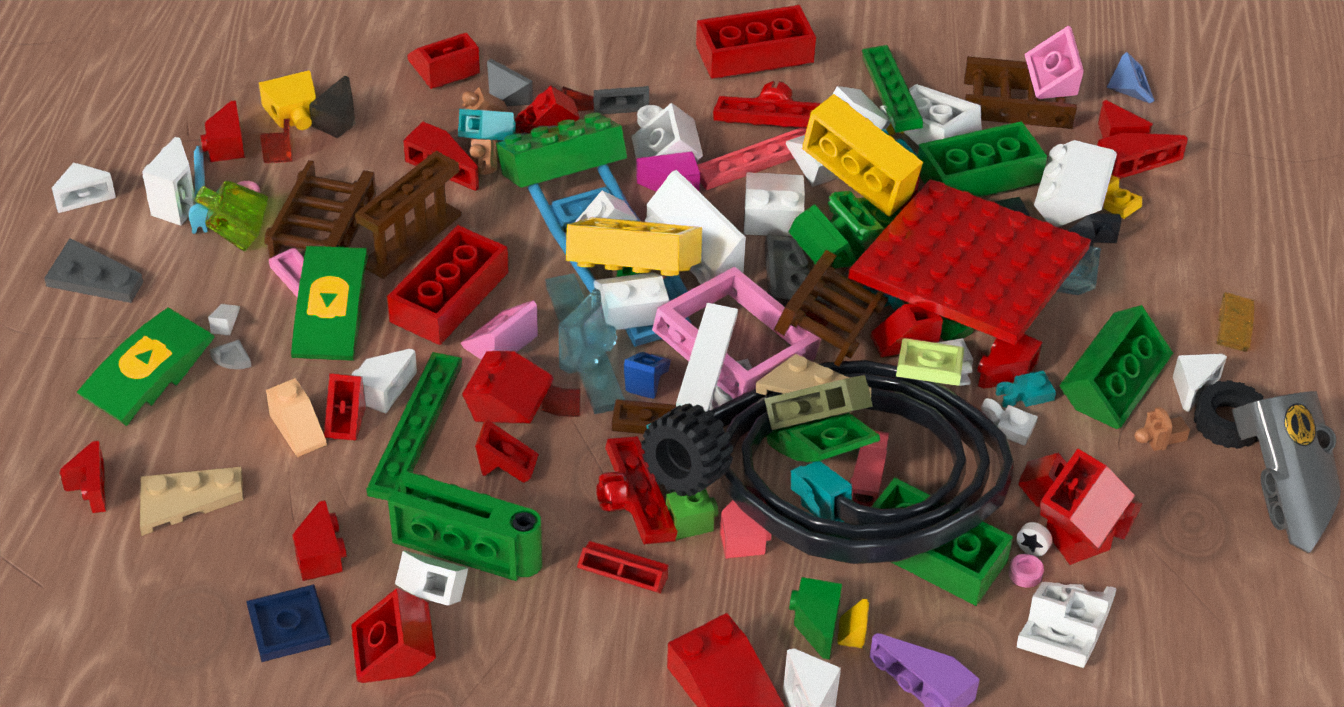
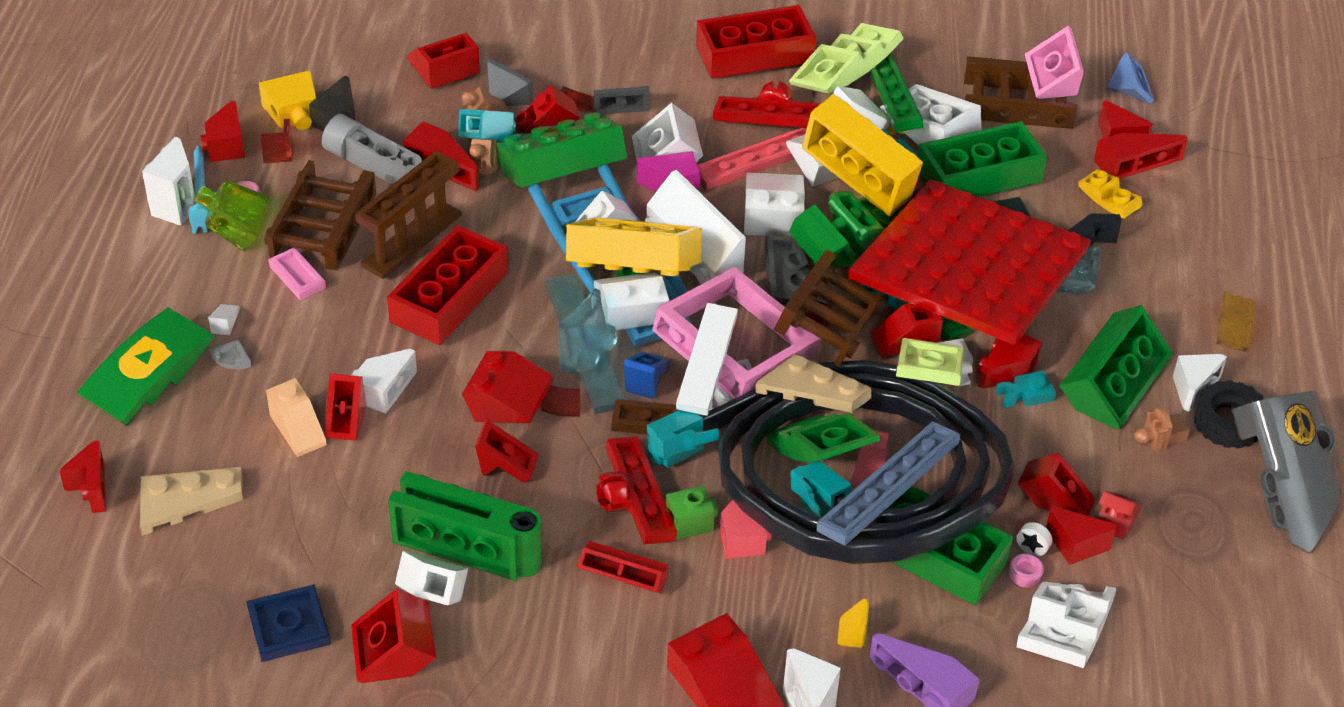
(82, 187): white slope -> none
(93, 274): dark grey wing -> none
(316, 544): red slope -> none
(329, 303): green slope -> none
(368, 149): none -> light grey beam
(415, 424): green tile -> none
(506, 331): bright pink slope -> none
(647, 113): white tile -> none
(687, 449): black tyre -> none
(816, 612): green slope -> none
(818, 402): olive slope -> none
(846, 58): none -> yellowish green slope
(887, 483): none -> sand blue tile
(1013, 422): white plate -> none
(1074, 182): white slope -> none
(1086, 499): slope -> none

